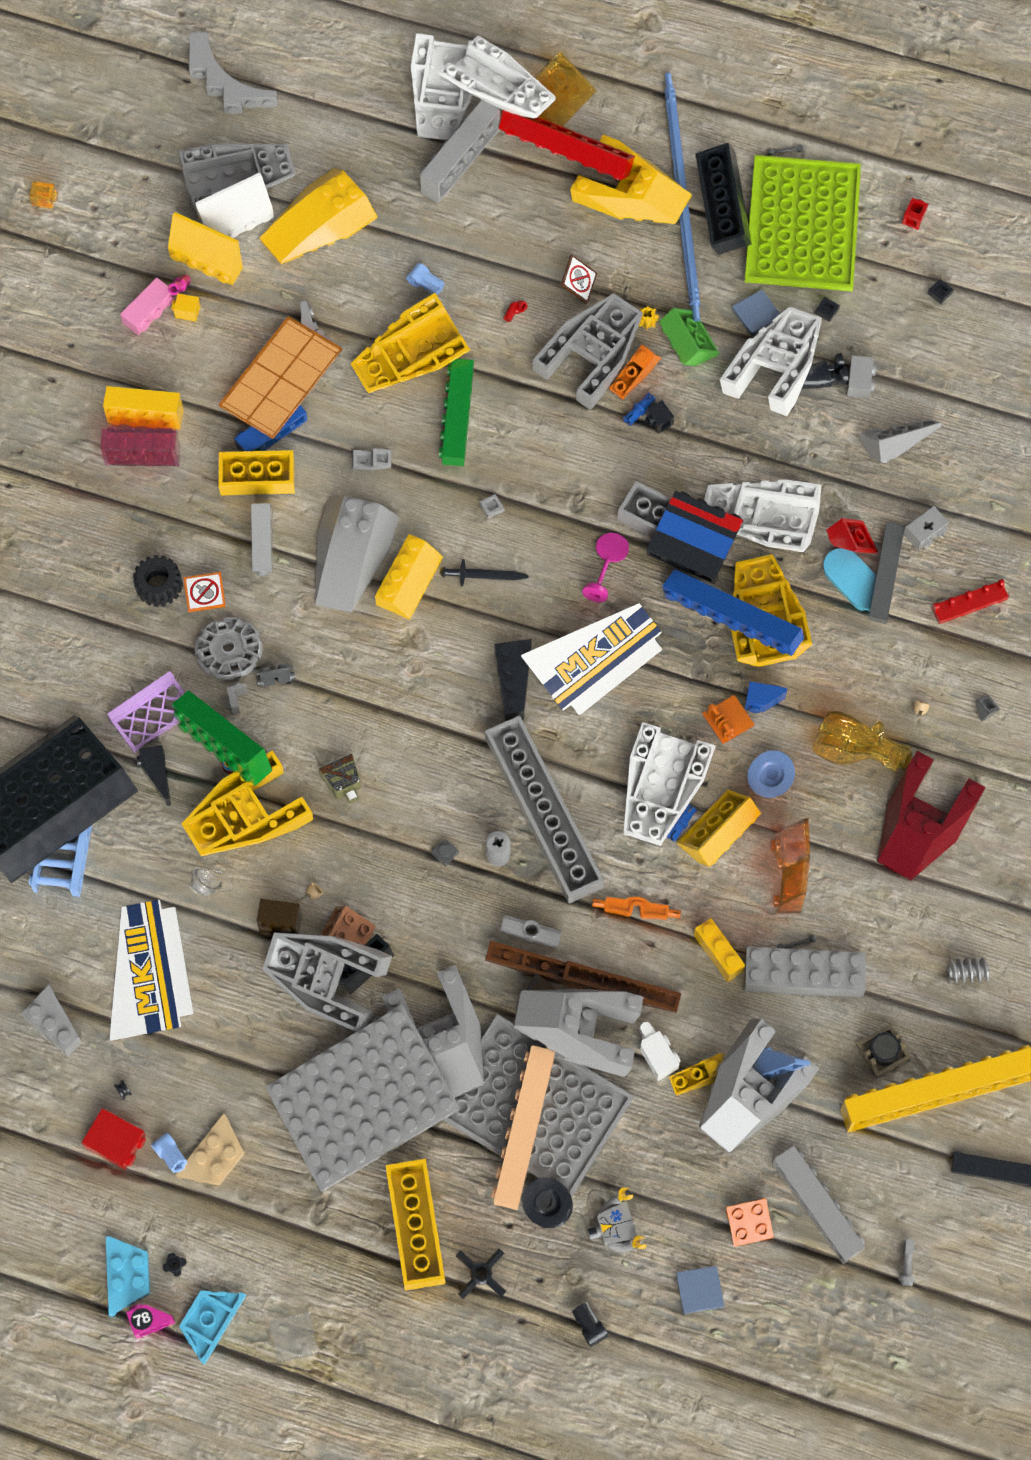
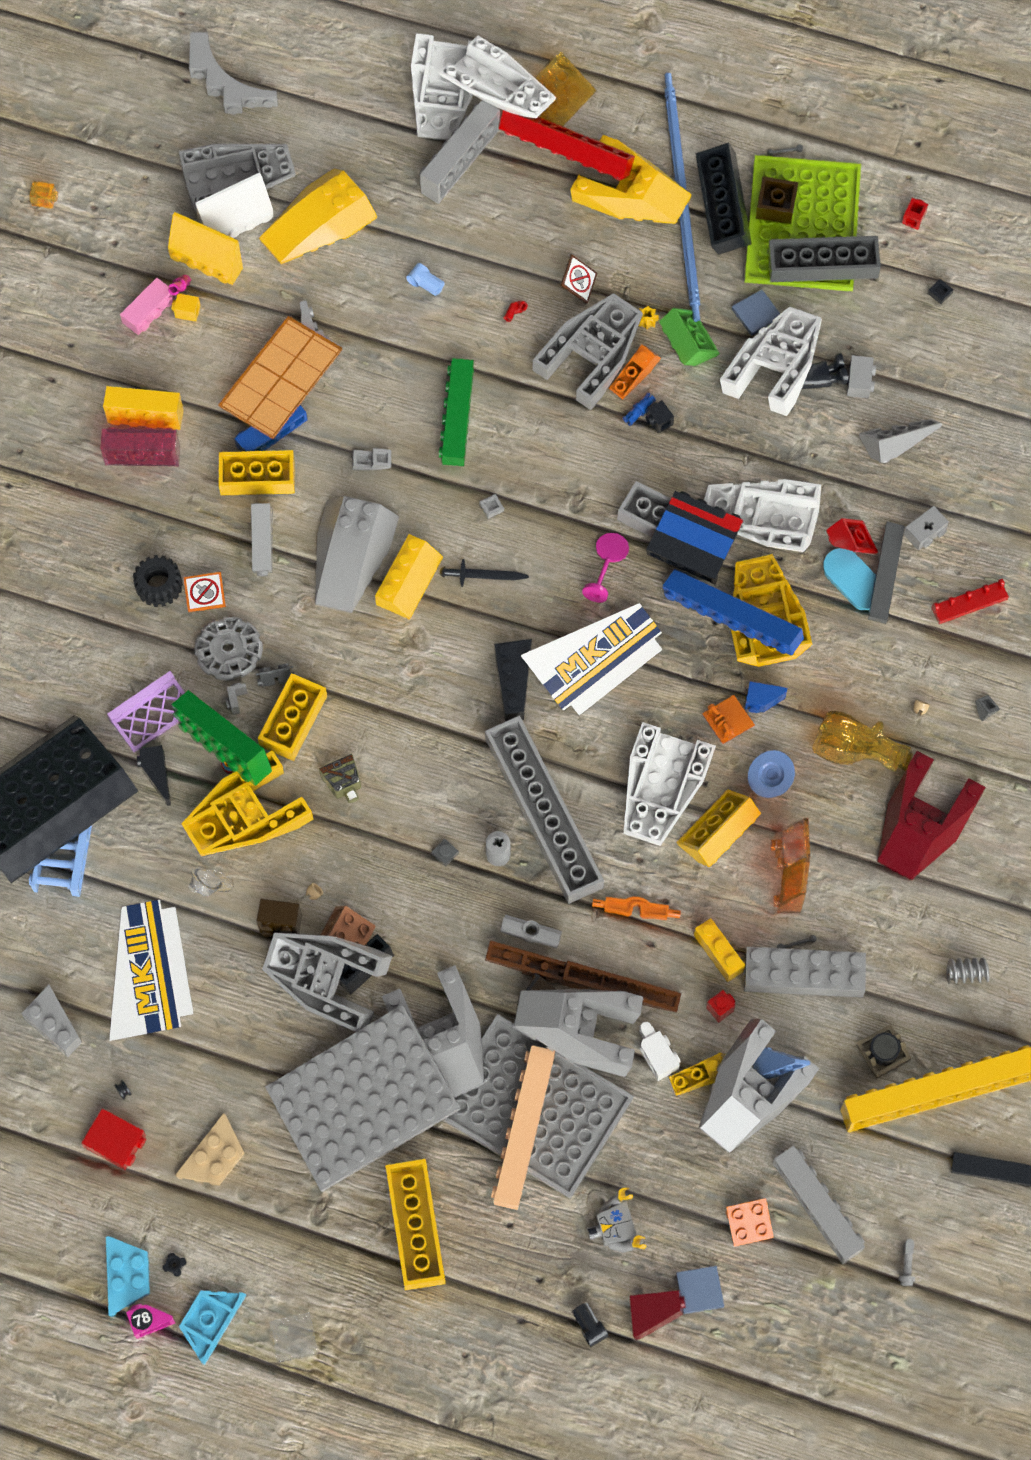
(168, 1150): light blue piece -> none
(292, 717): none -> yellow brick
(412, 346): yellow wedge -> none
(481, 1281): black bar -> none
(547, 1202): black hat -> none
(654, 1311): none -> dark red slope
(682, 823): blue pin -> none
(721, 1005): none -> red brick
(776, 200): none -> dark brown brick
(824, 259): none -> dark grey brick
(827, 309): black plate -> none

